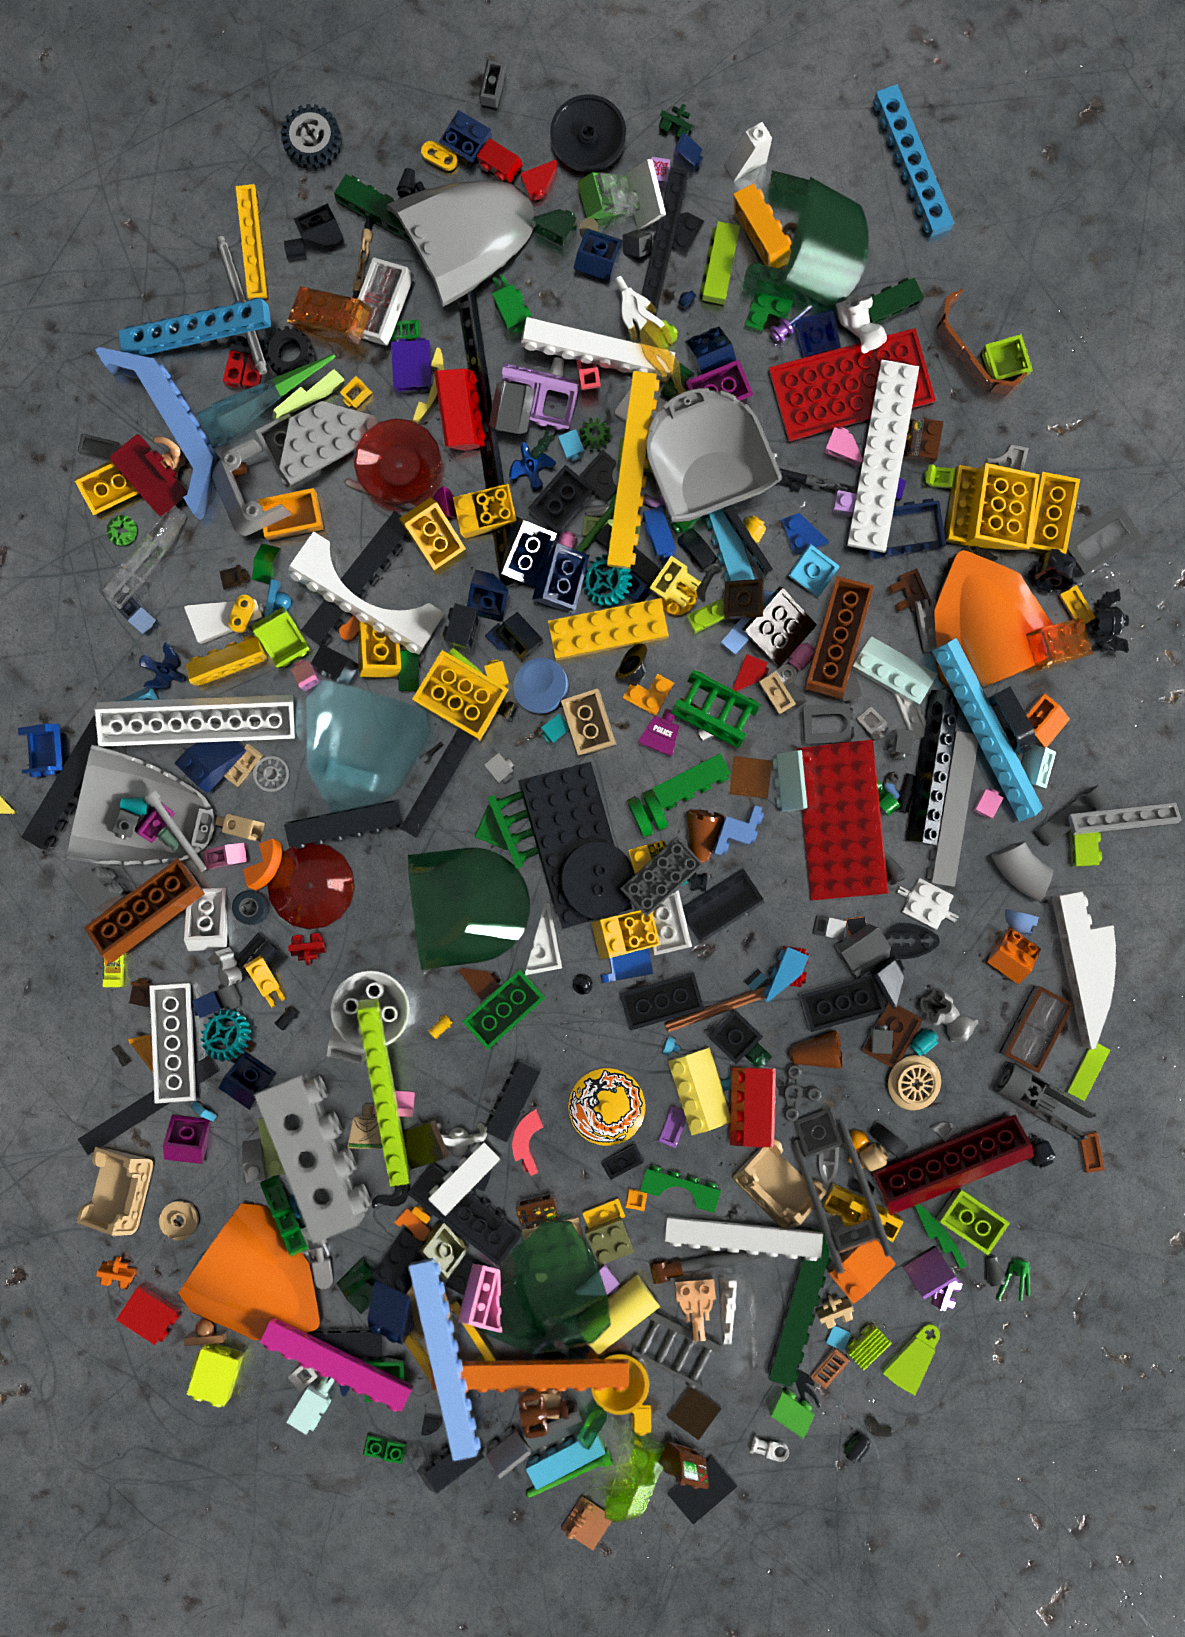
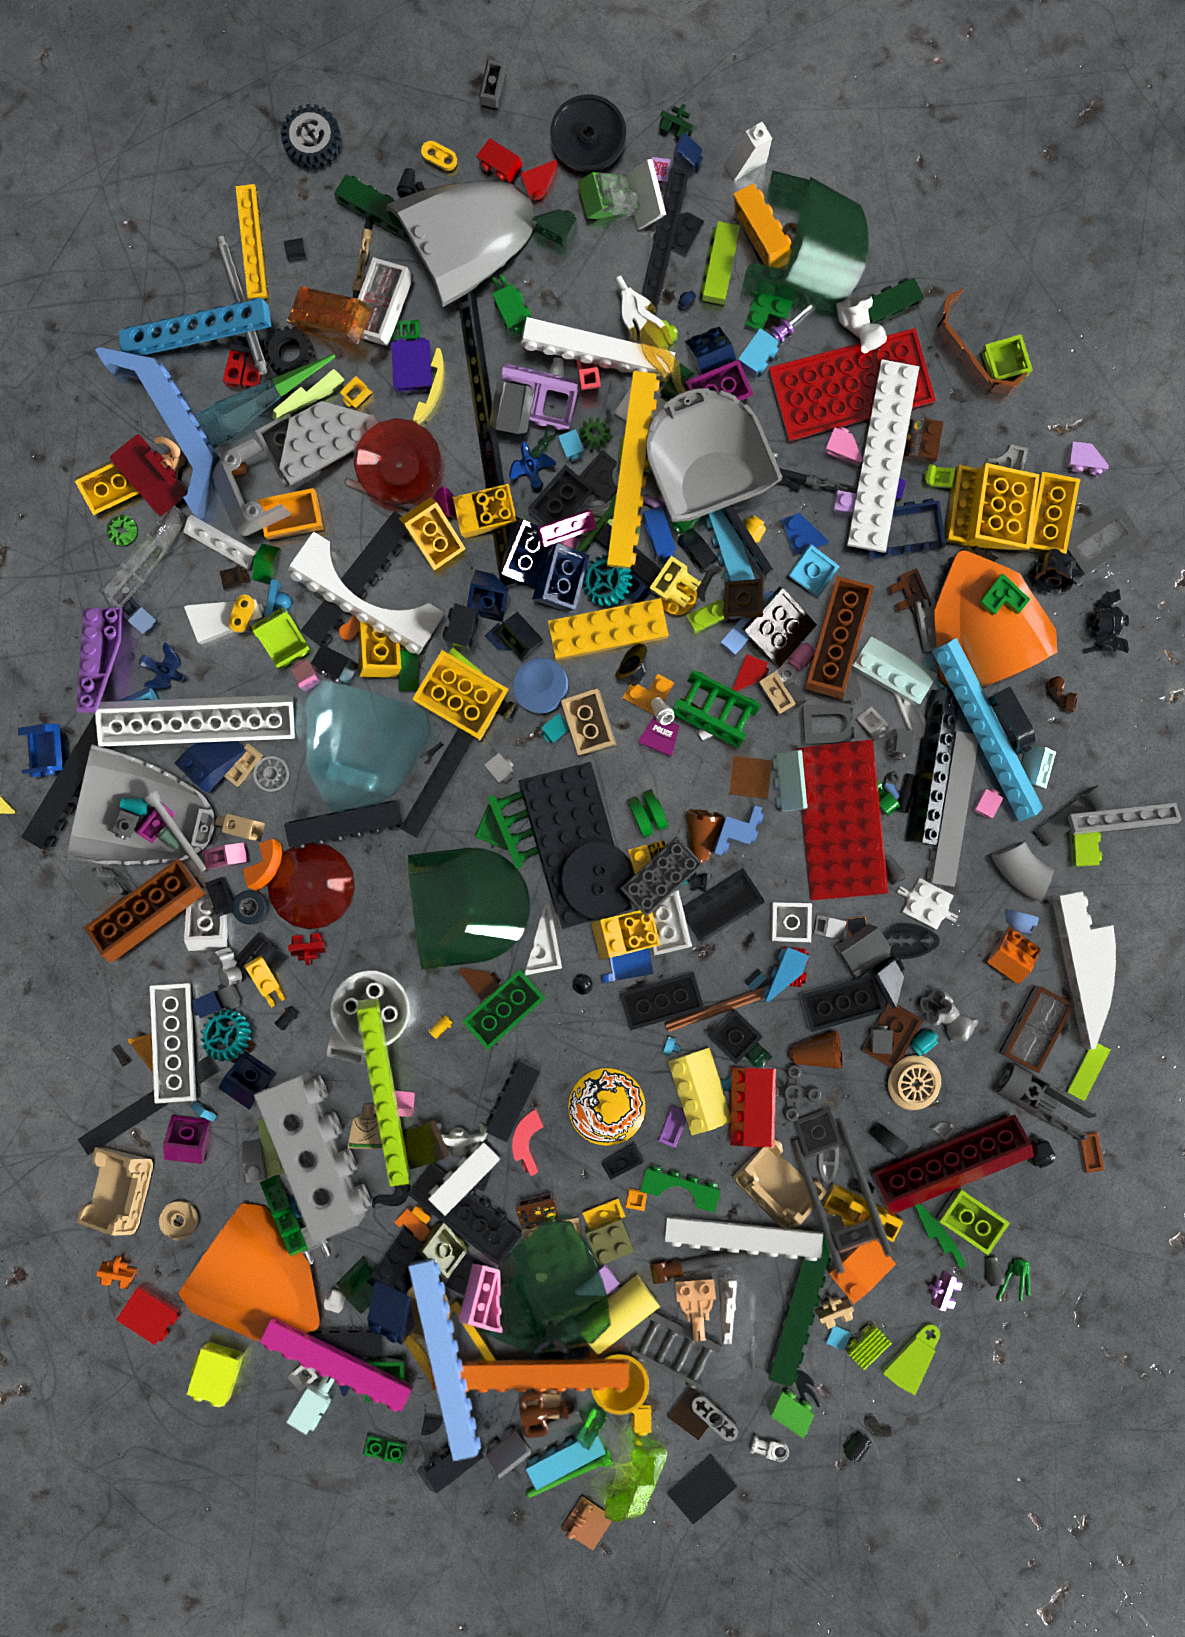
(97, 446): dark grey tile -> none
(97, 654): none -> medium lavender wedge
(114, 973): neon yellow leg -> none
(140, 992): reddish brown bracket -> none
(204, 1335): medium nougat tile -> none
(219, 542): none -> white plate
(220, 896): none -> black tile
(225, 661): yellow slope -> none
(319, 226): black slope -> none
(321, 1269): light grey piece -> none
(334, 1301): none -> white piece
(459, 409): red slope -> none
(465, 136): dark blue slope -> none
(496, 671): yellow brick -> none
(566, 528): none -> plate
(588, 223): dark tan tile -> none
(597, 254): dark blue slope -> none
(637, 243): dark grey panel -> none
(662, 711): none -> white cone
(685, 1465): reddish brown slope -> none
(694, 779): green brick -> none
(700, 1411): none -> light grey beam
(758, 352): none -> medium azure brick
(791, 922): none -> white brick
(817, 333): clear blue slope -> none
(824, 1363): nougat slope -> none
(859, 1141): light orange piece -> none
(873, 1157): tan head -> none
(893, 98): dark azure brick -> none
(930, 1273): medium lavender tile -> none
(1003, 592): none -> green plate
(1046, 719): orange slope -> none
(1056, 688): none -> reddish brown arm
(1059, 643): clear orange brick -> none
(1077, 605): yellow plate -> none
(1085, 457): none -> lavender slope

